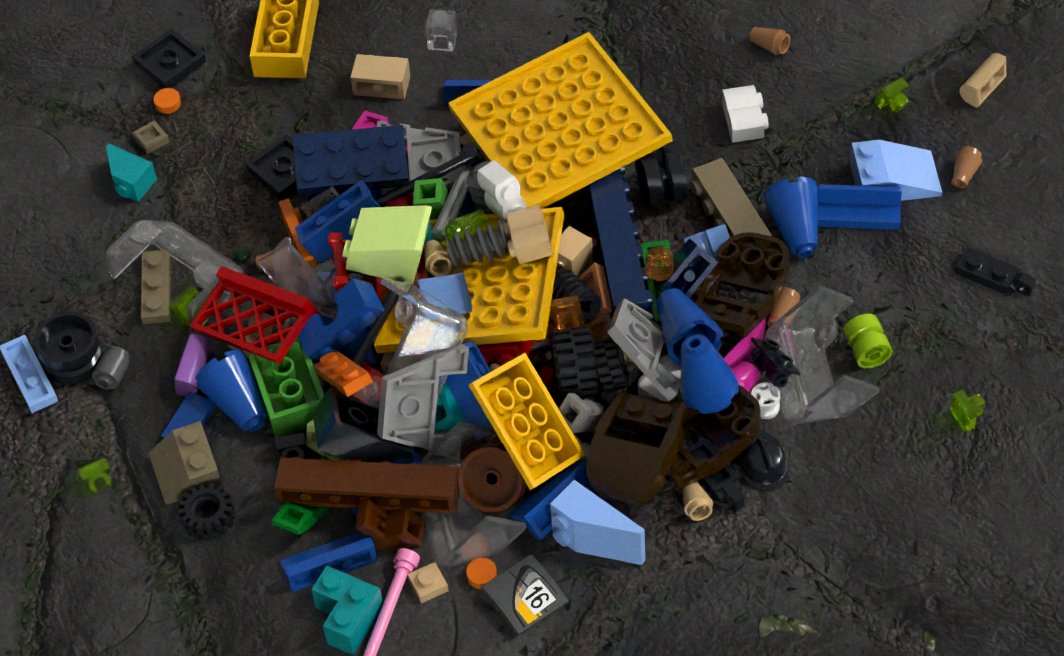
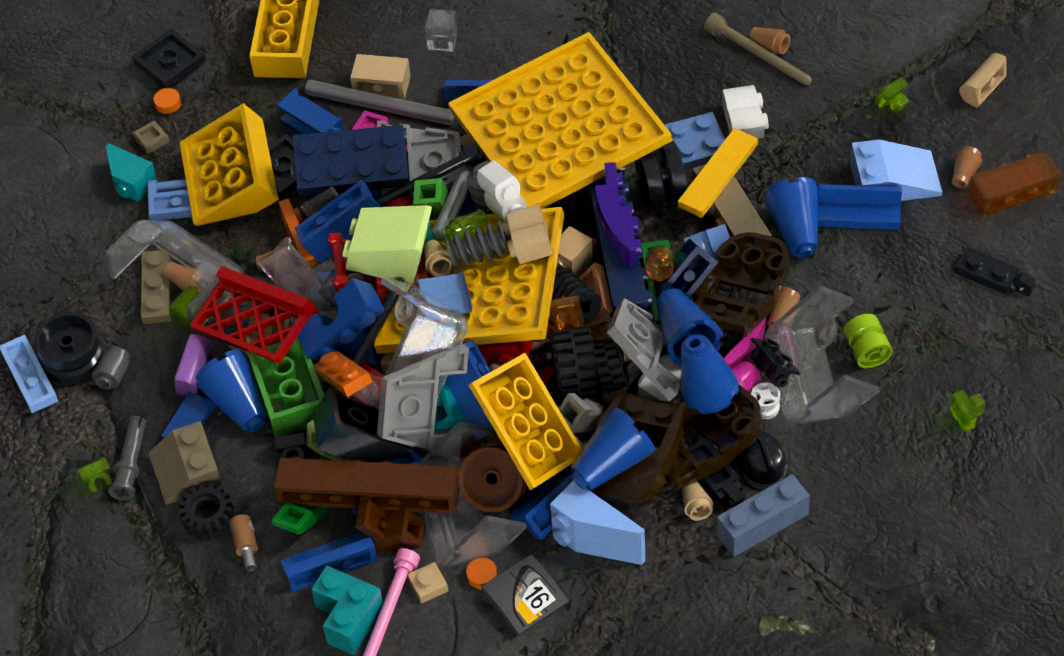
(127, 469): none -> dark grey pin
(168, 200): none -> medium blue plate
(181, 276): none -> medium nougat cone
(228, 168): none -> yellow slope
(244, 539): none -> medium nougat piece
(307, 117): none -> blue window
(379, 102): none -> light grey axle
(611, 450): none -> blue cone
(617, 217): none -> dark purple slope
(696, 138): none -> medium blue plate
(717, 172): none -> yellow tile
(718, 26): none -> dark tan piece
(763, 515): none -> sand blue brick
(1014, 183): none -> clear orange brick

